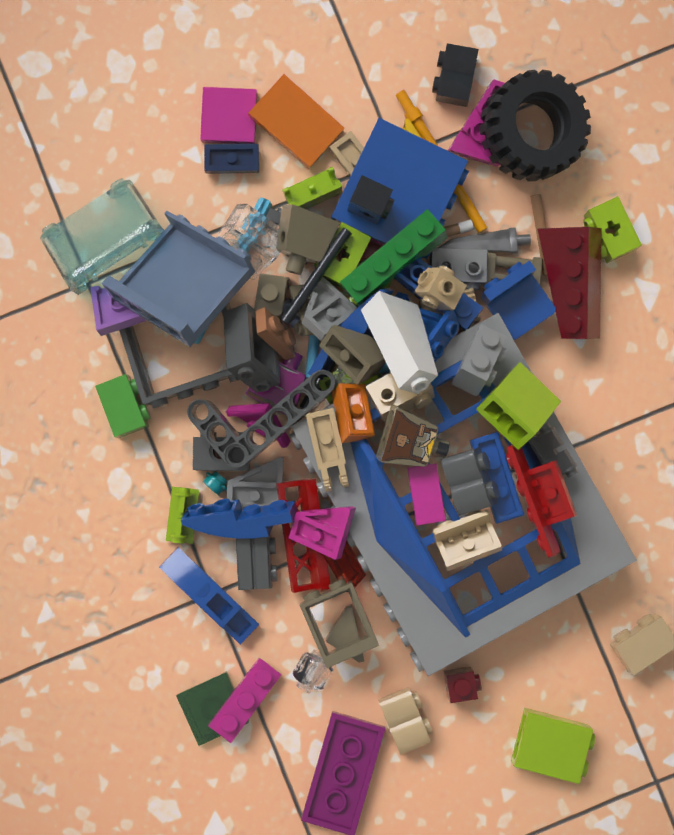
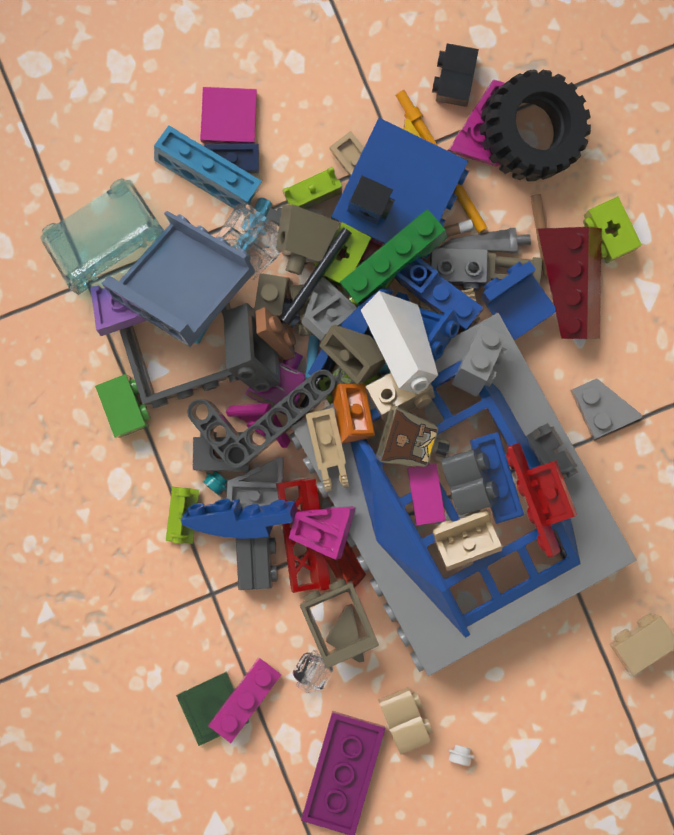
(205, 168): none -> dark azure fence
(209, 595): blue slope -> none
(296, 121): orange tile -> none
(440, 288): tan brick -> none
(460, 755): none -> white plate
(462, 684): dark red brick -> none
(518, 405): lime brick -> none
(552, 746): lime brick -> none
(603, 408): none -> light grey wing

